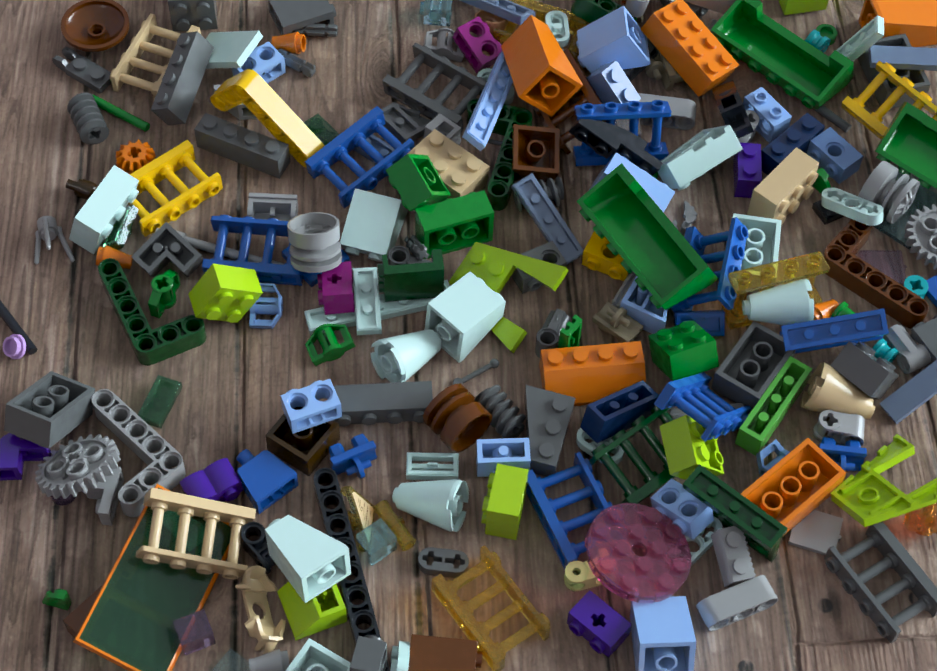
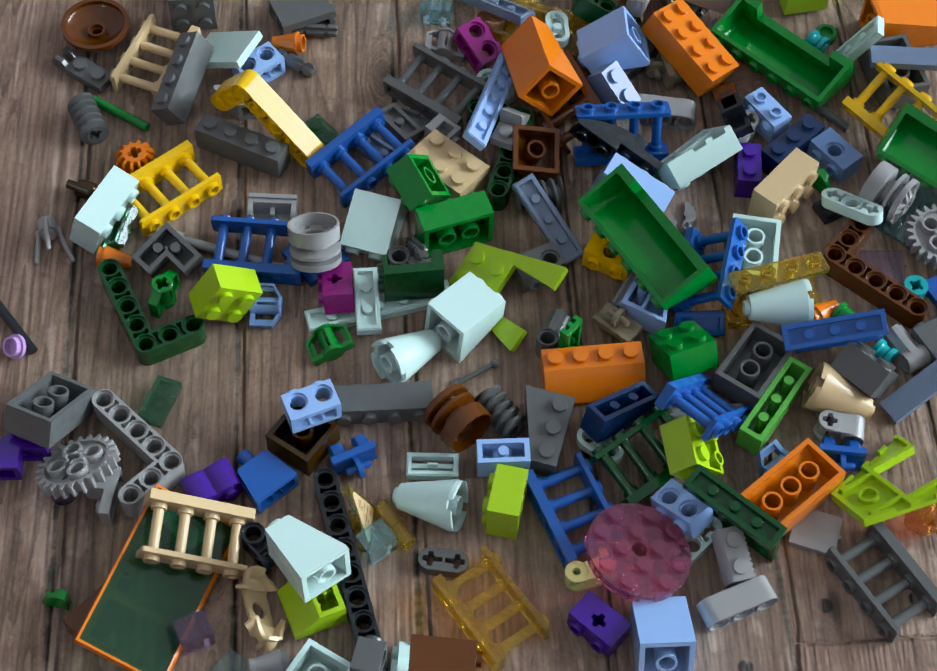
(503, 132): none -> light grey slope

